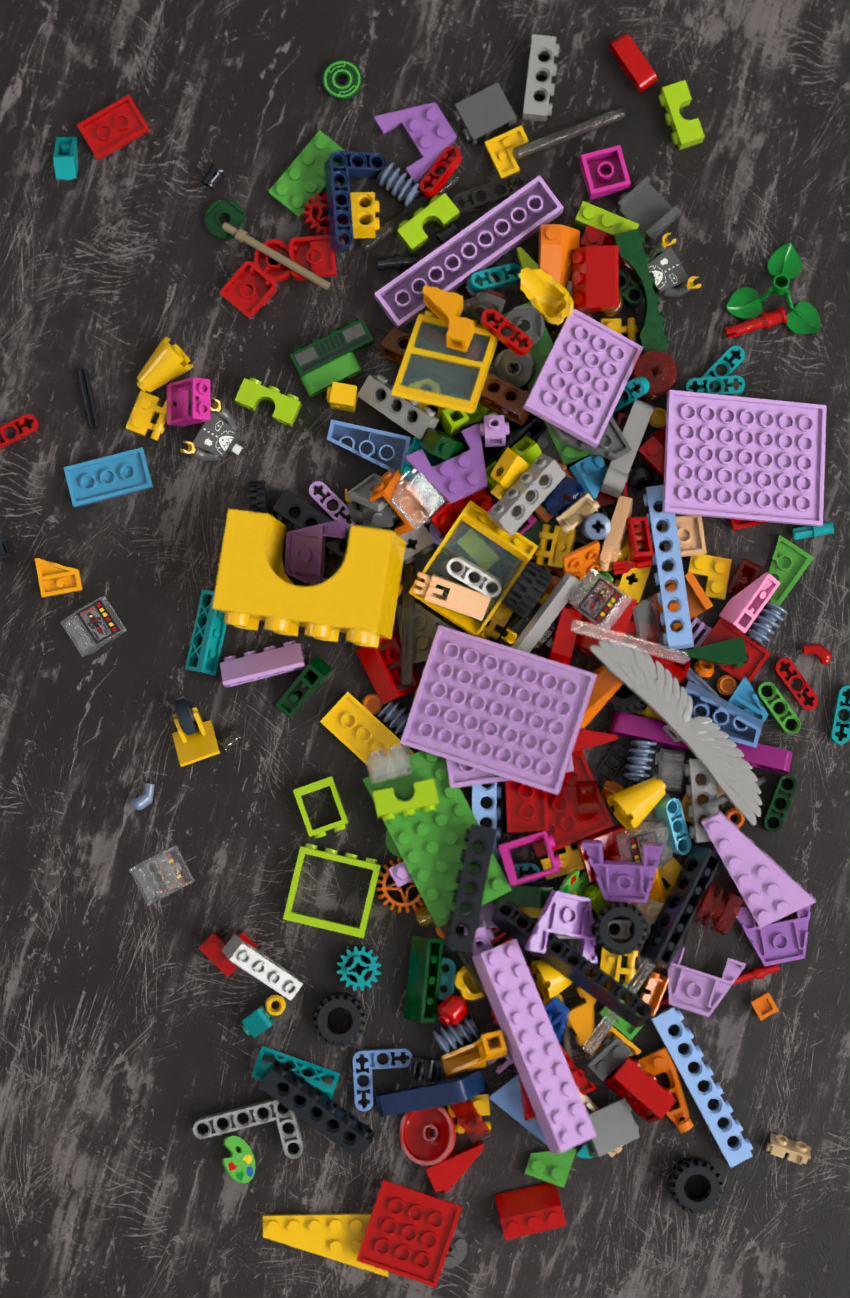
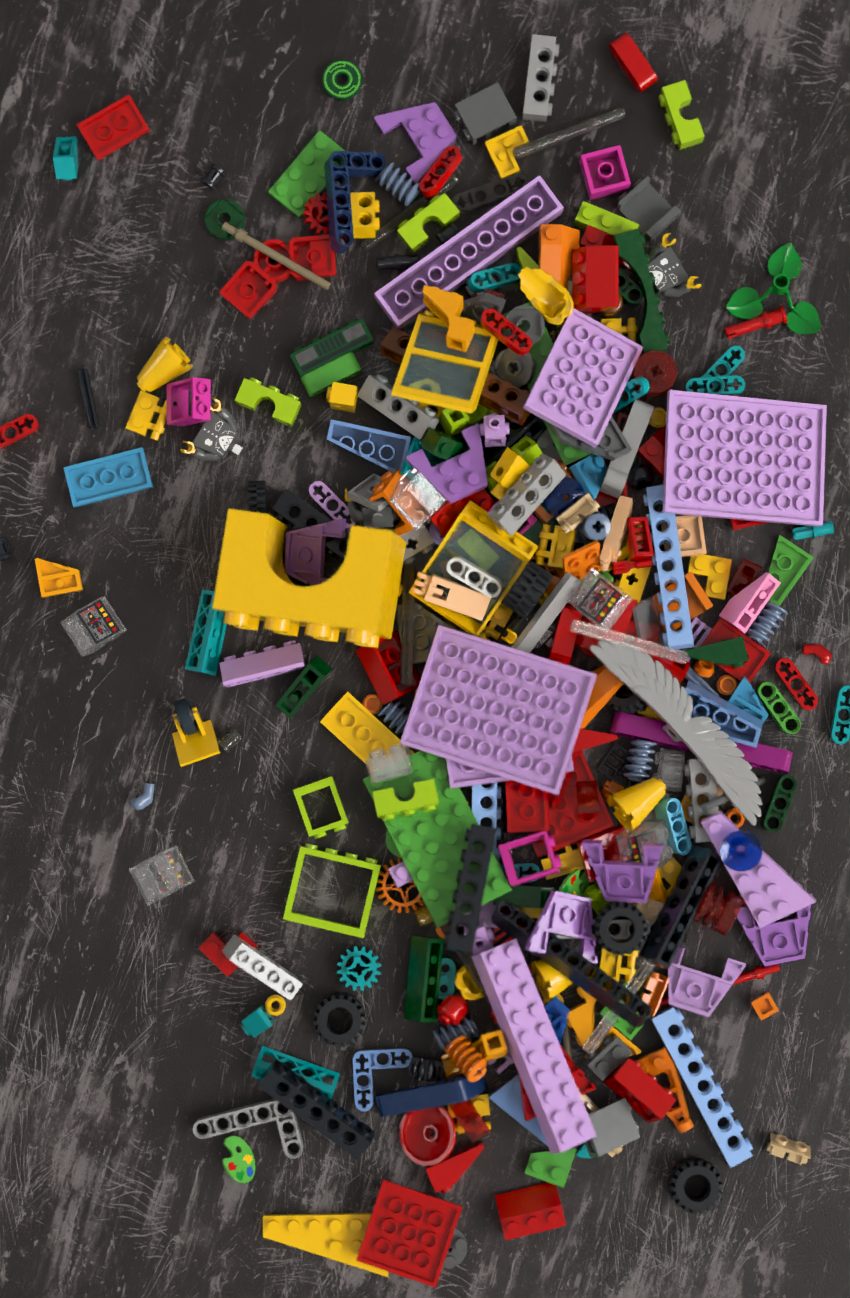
(466, 1058): none -> orange piece
(742, 860): none -> clear blue dish

